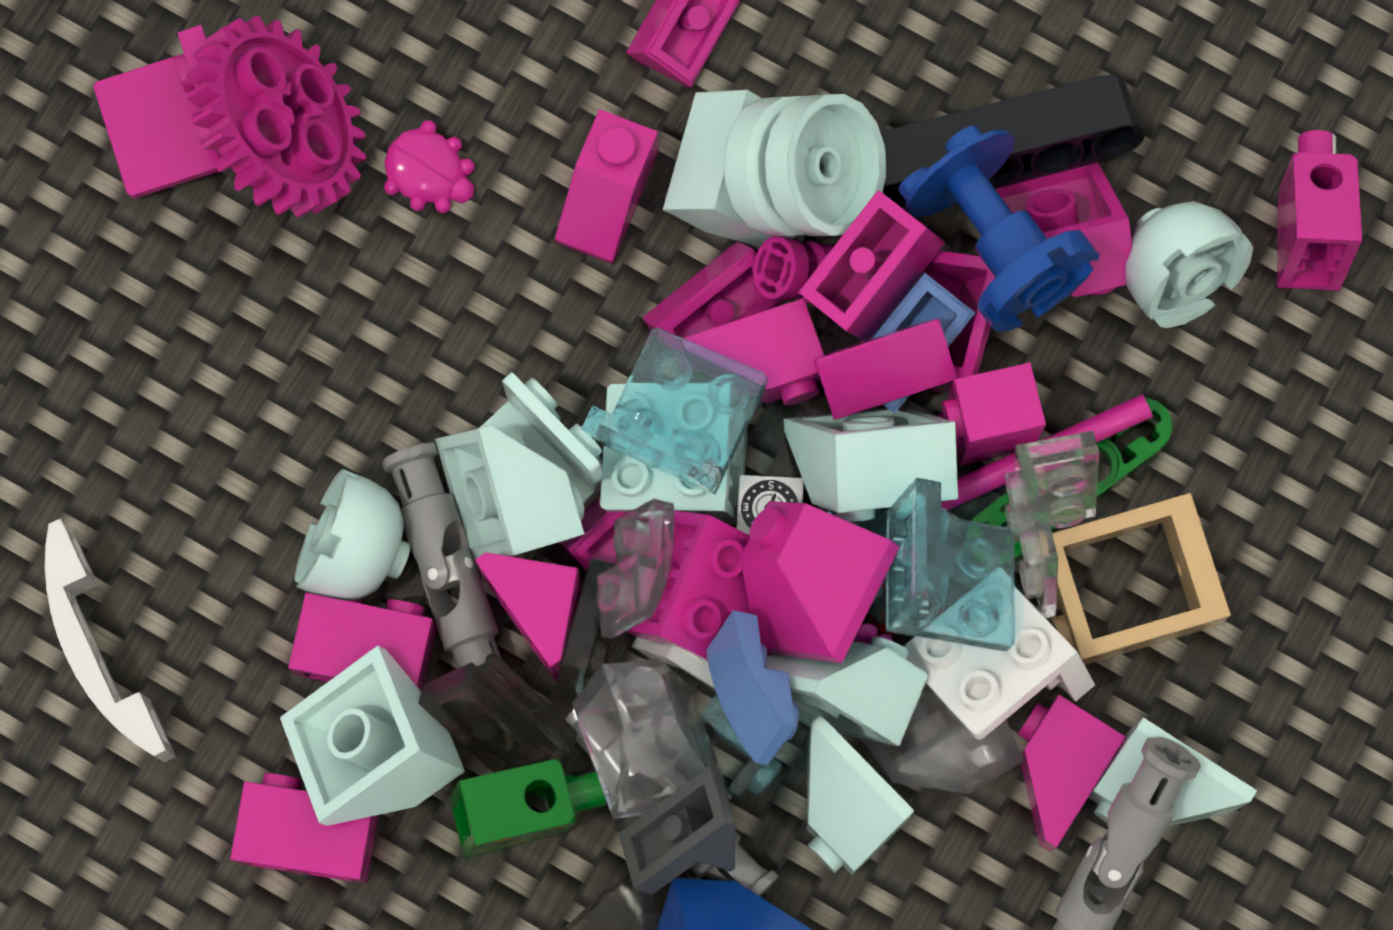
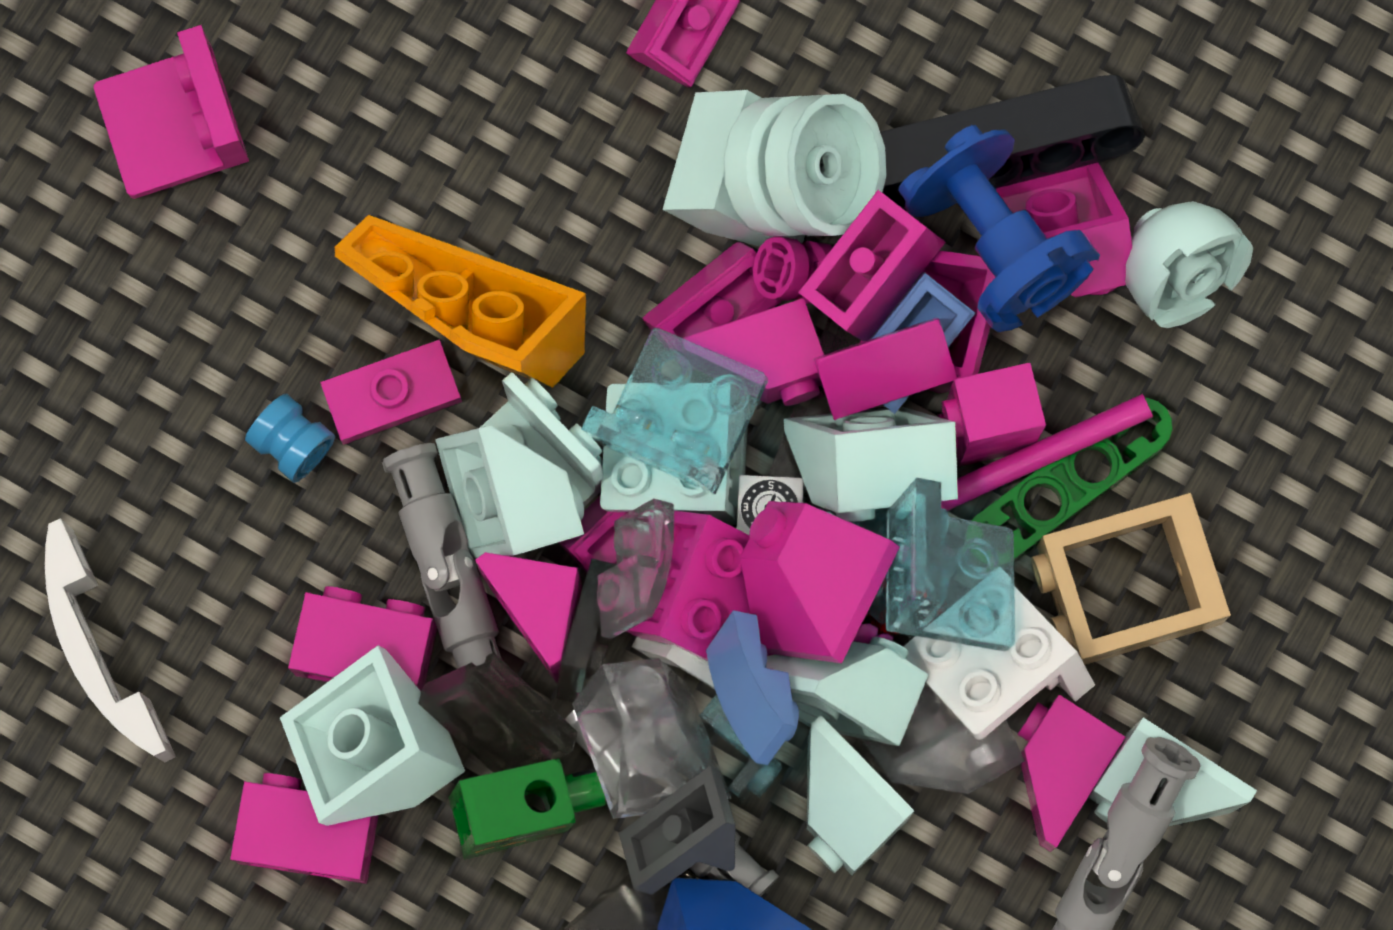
(276, 116): dark pink gear -> none
(290, 438): none -> dark azure wheel
(353, 541): light aqua cylinder -> none
(391, 392): none -> dark pink plate
(428, 169): dark pink piece -> none
(472, 299): none -> light orange wedge
(607, 186): dark pink slope -> none
(1053, 488): clear bracket -> none
(1318, 215): dark pink torso -> none

